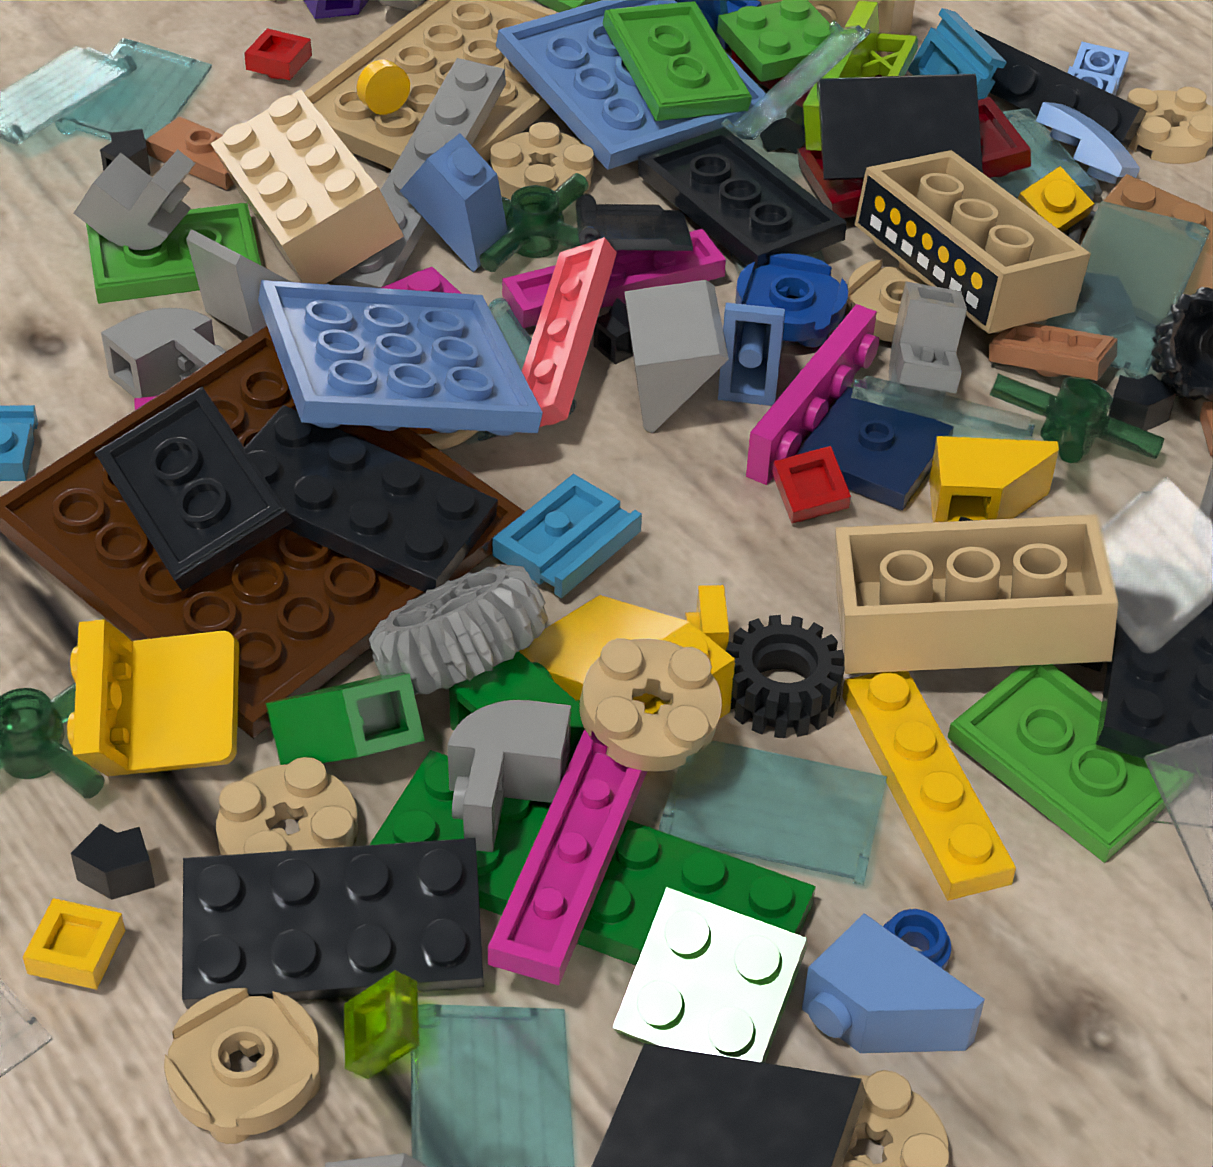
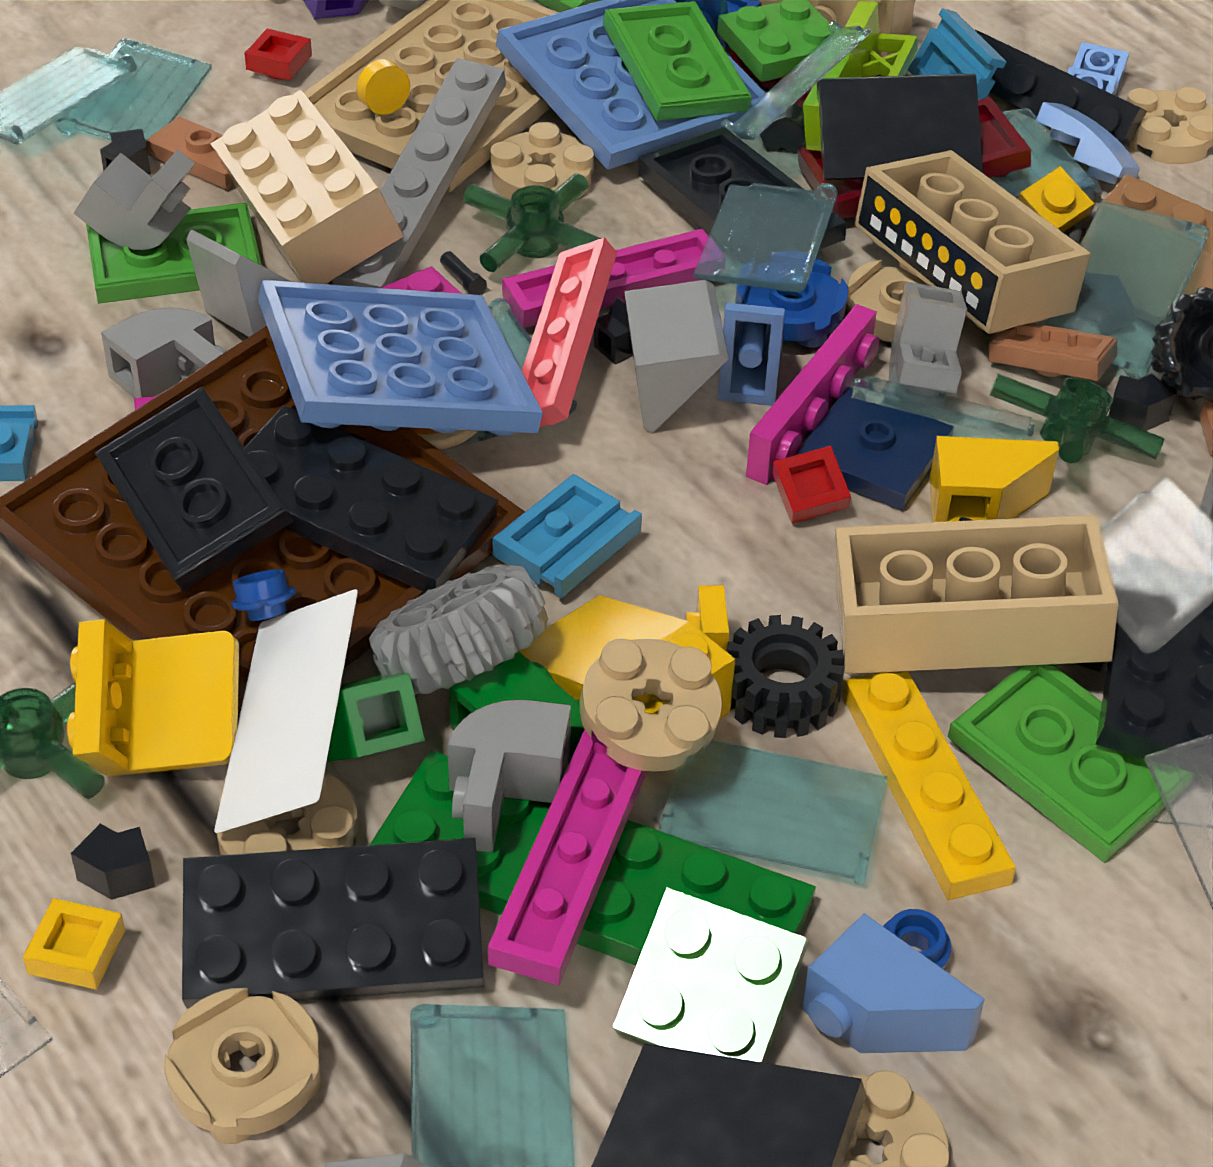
(262, 594): none -> blue plate
(287, 713): none -> white sticker
(381, 1024): clear neon green plate -> none
(459, 199): medium blue slope -> none
(472, 282): none -> black piece
(632, 226): black piece -> none
(767, 236): none -> clear light blue piece

